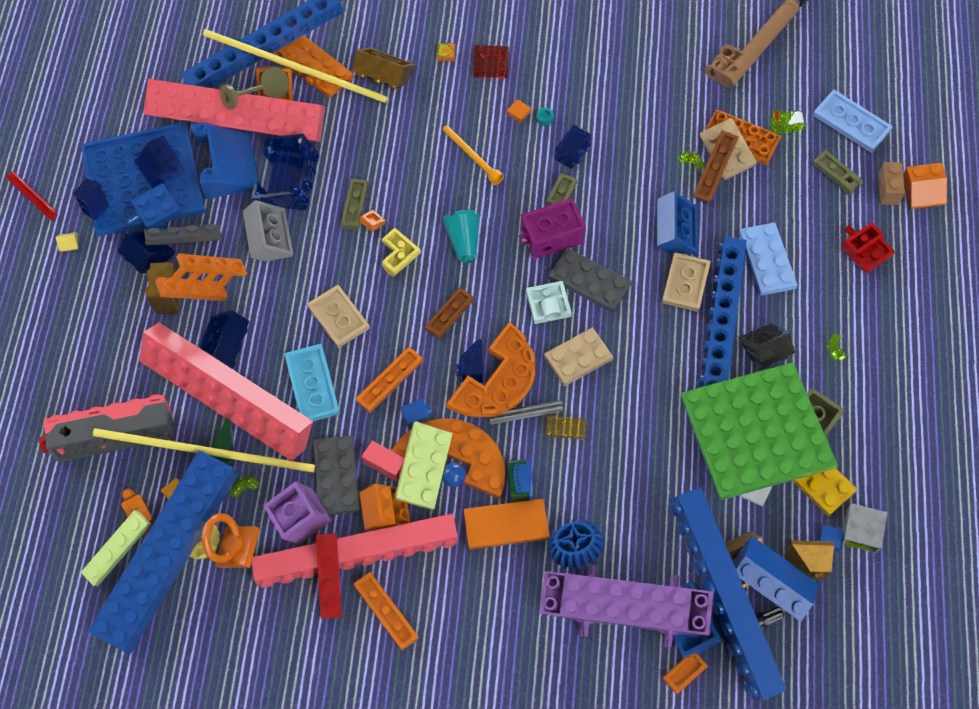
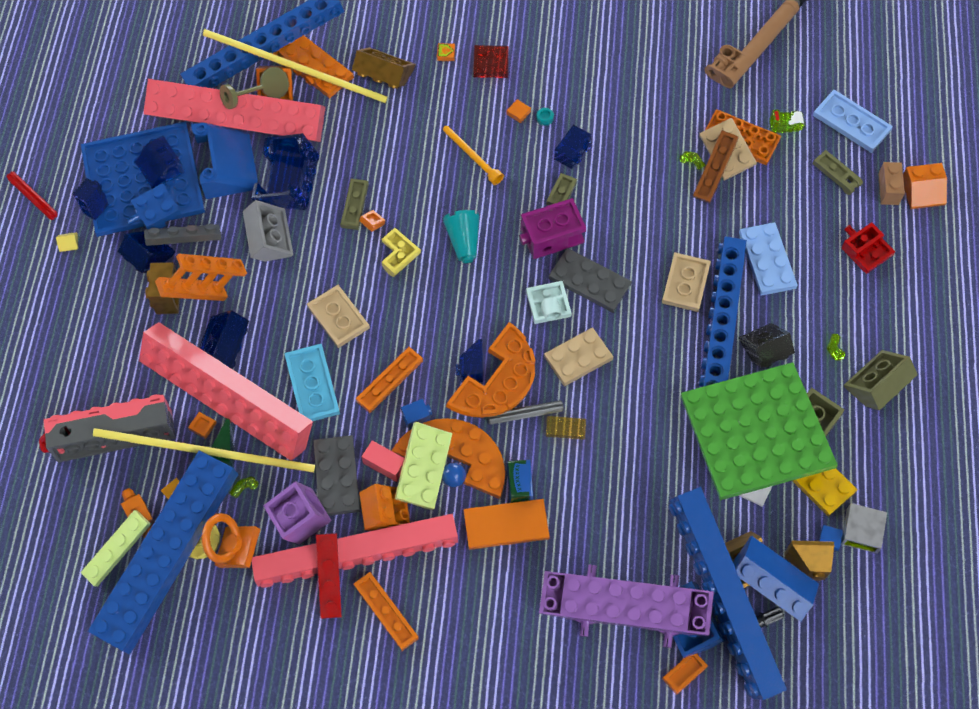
(202, 425): none -> orange tile
(449, 313): dark orange tile -> none
(576, 544): blue gear -> none
(677, 224): blue slope -> none
(881, 379): none -> olive slope

